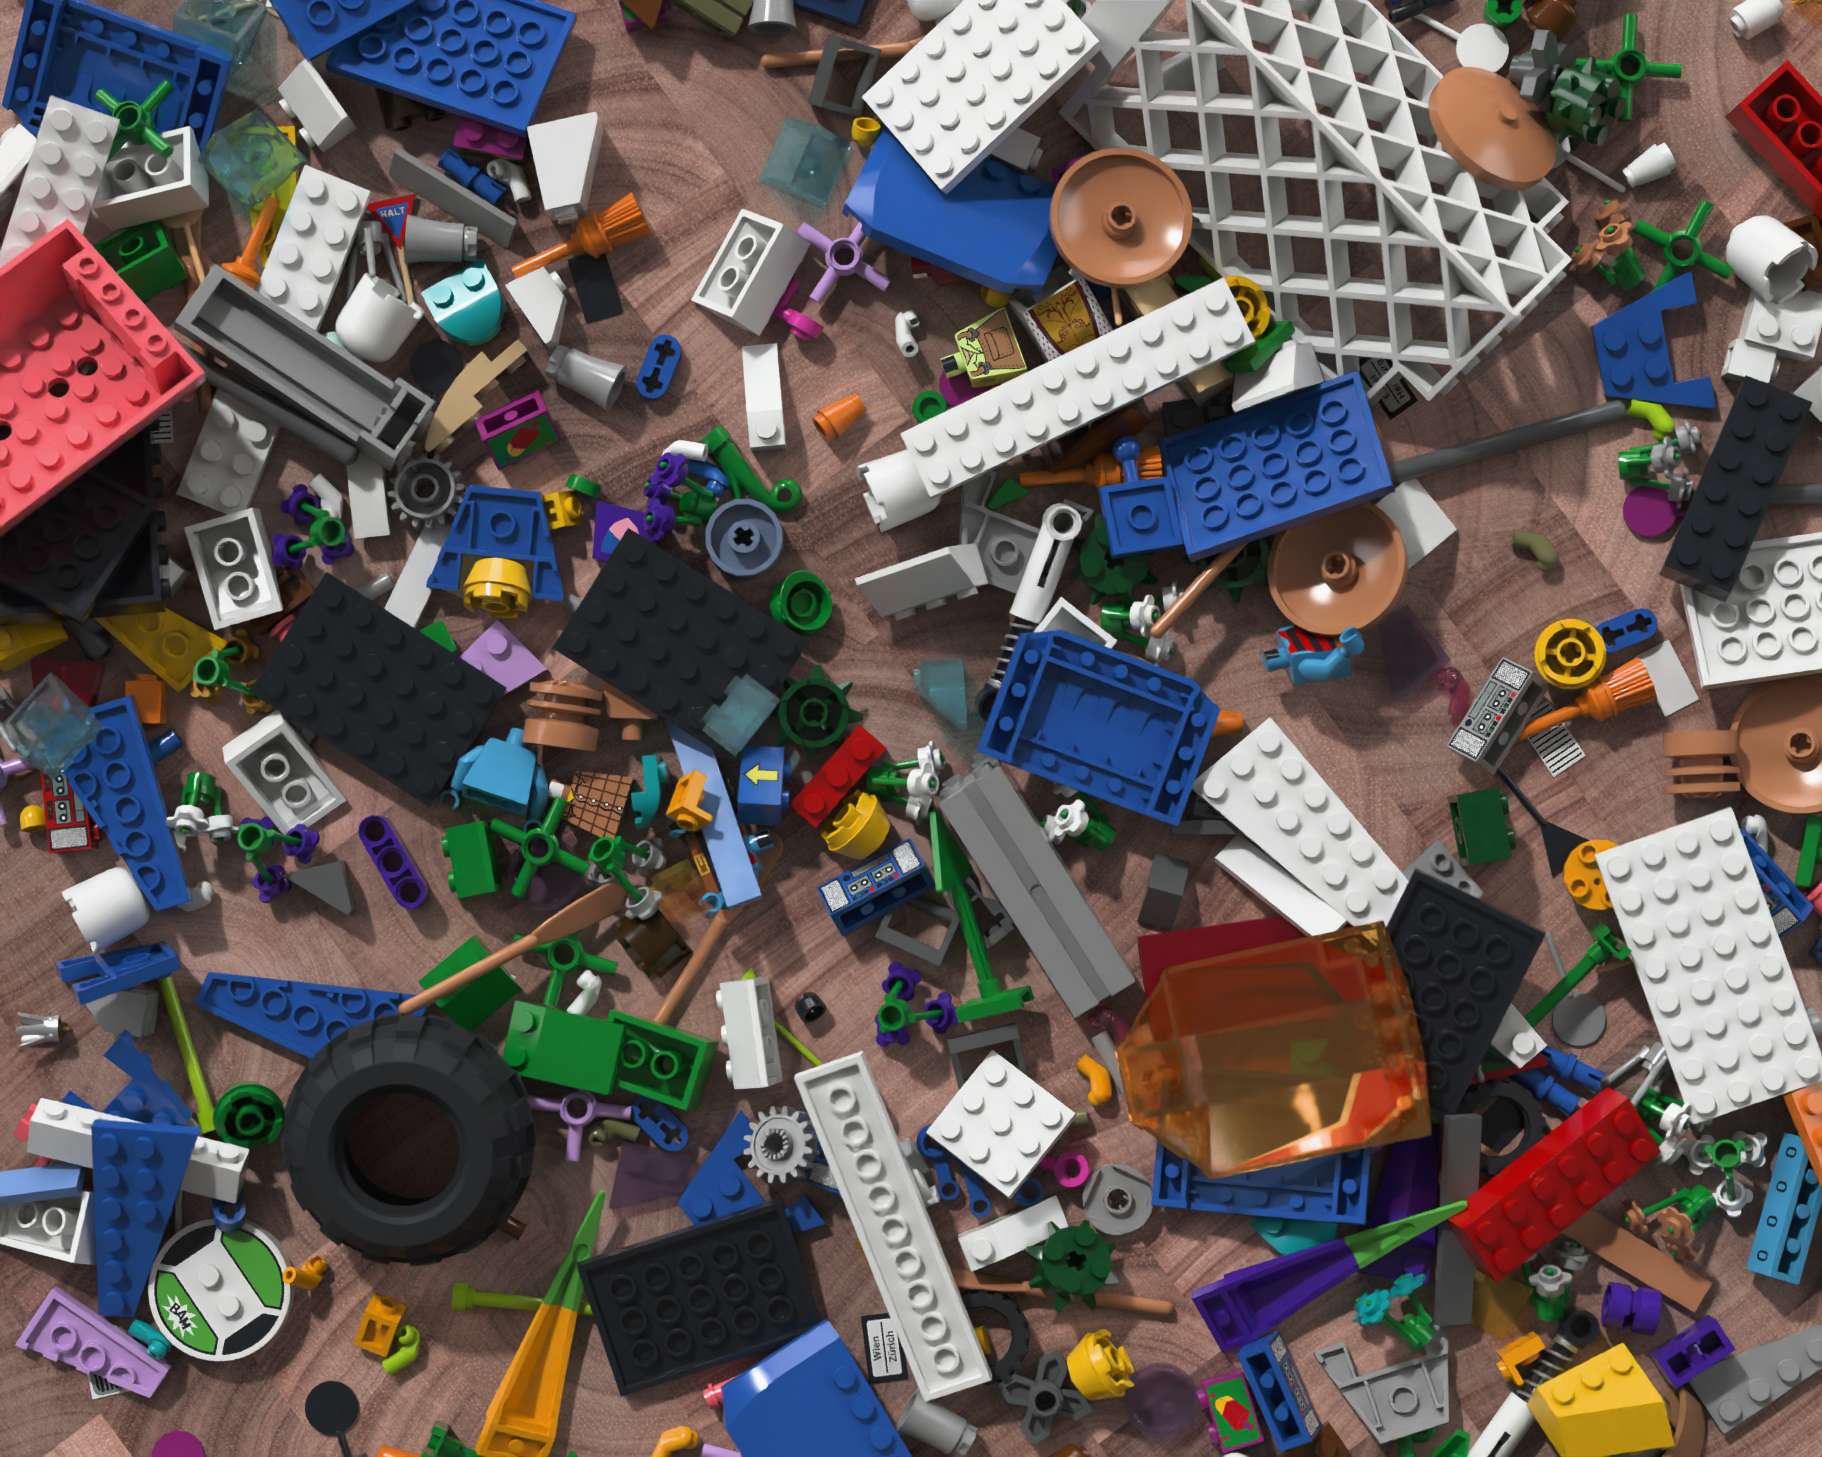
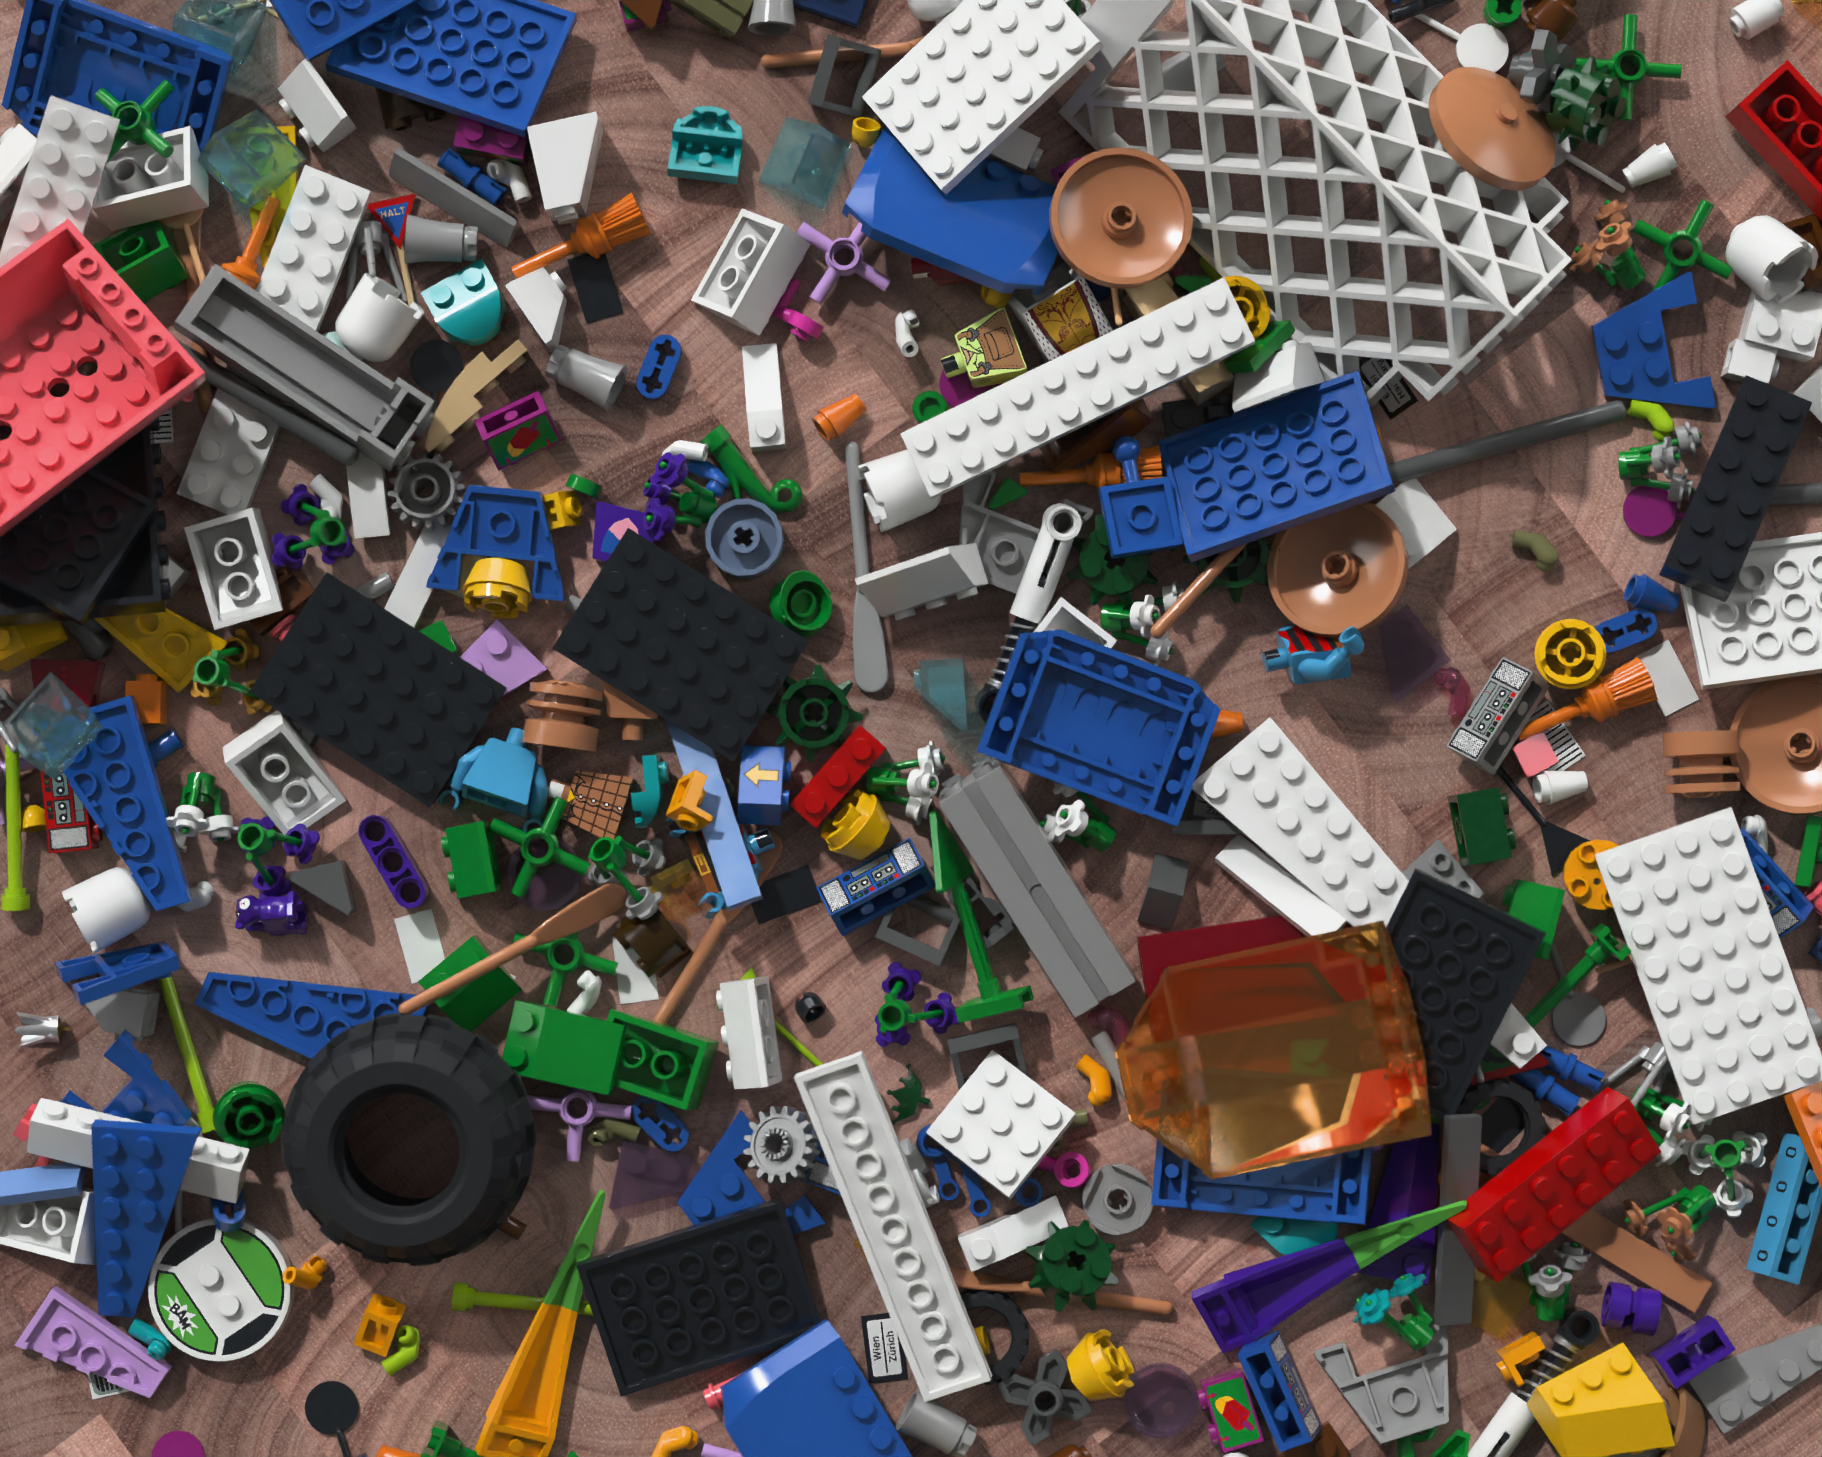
(15, 894): none -> lime piece
(272, 914): none -> dark purple animal
(419, 943): none -> white sticker
(632, 981): none -> white sticker
(706, 146): none -> teal slope
(740, 714): clear light blue slope -> none
(786, 894): none -> black sticker
(868, 637): none -> light grey piece
(907, 1096): none -> dark green piece
(1535, 754): none -> coral slope
(1537, 906): none -> green slope
(1558, 785): none -> white cone
(1649, 594): none -> blue cone

